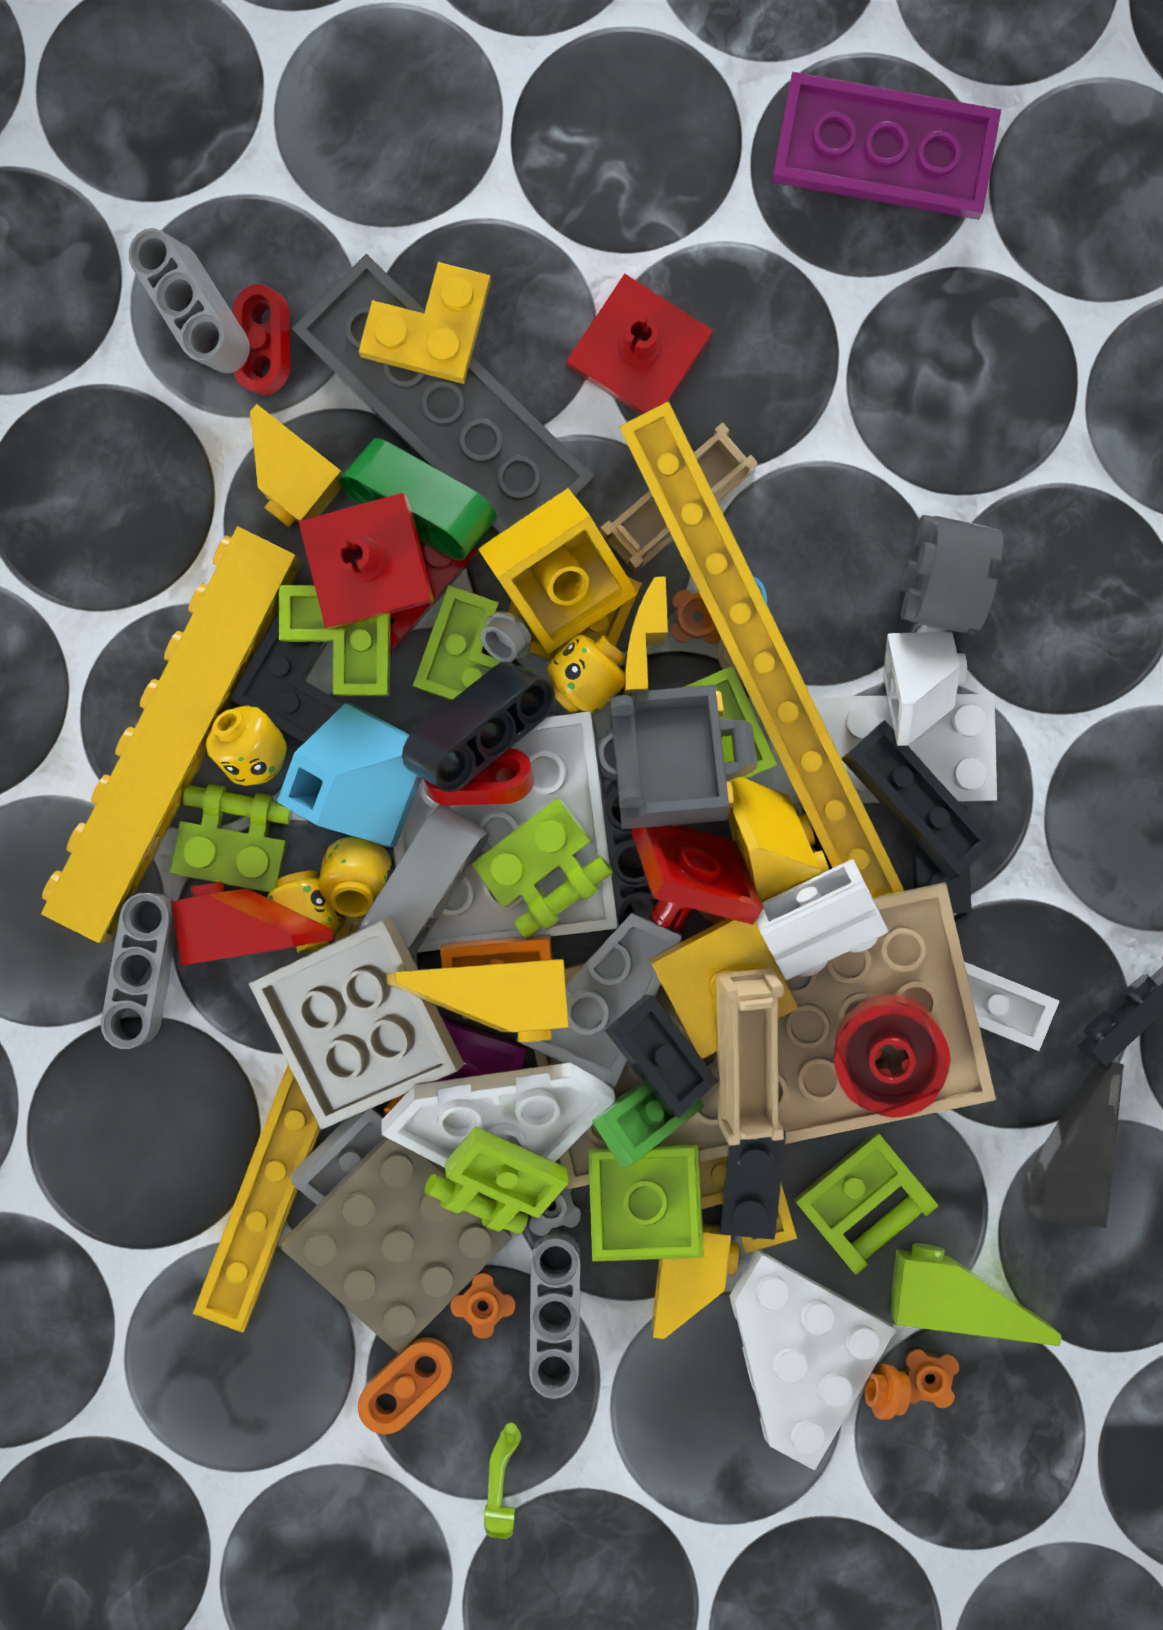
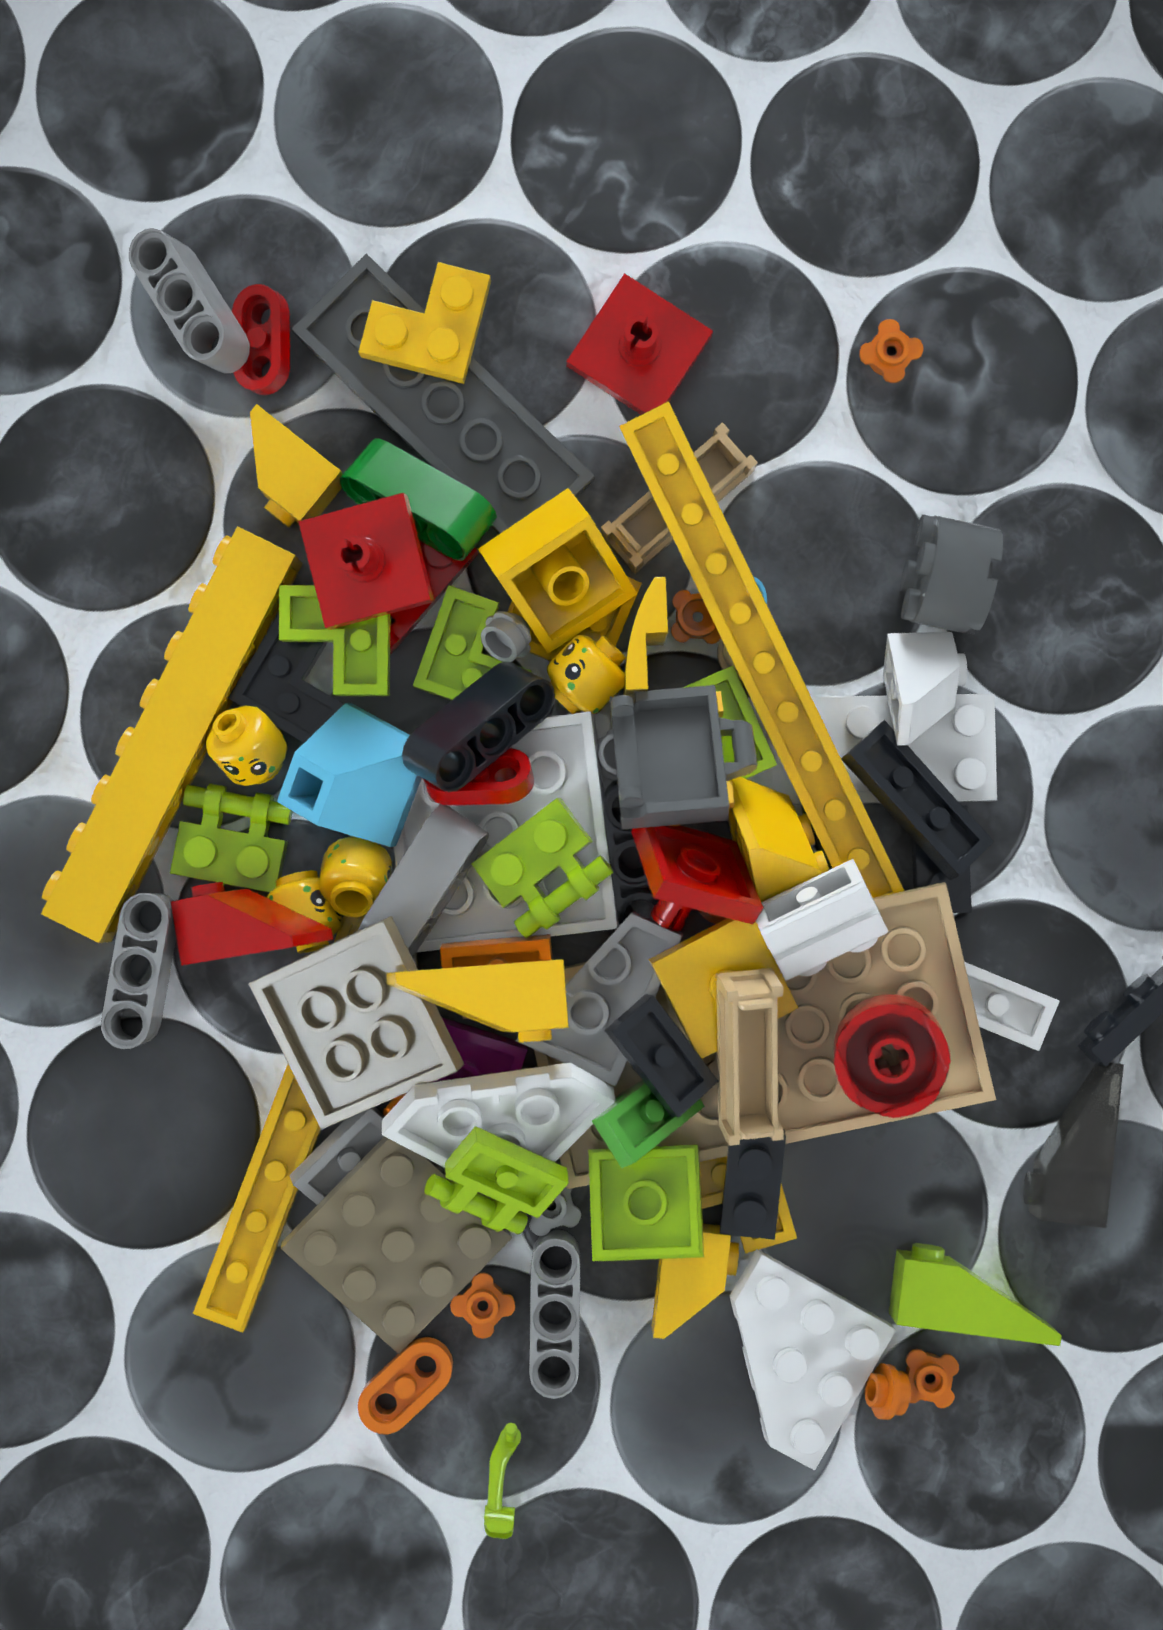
(856, 1188): lime plate -> none
(875, 353): none -> orange plate
(886, 145): magenta plate -> none

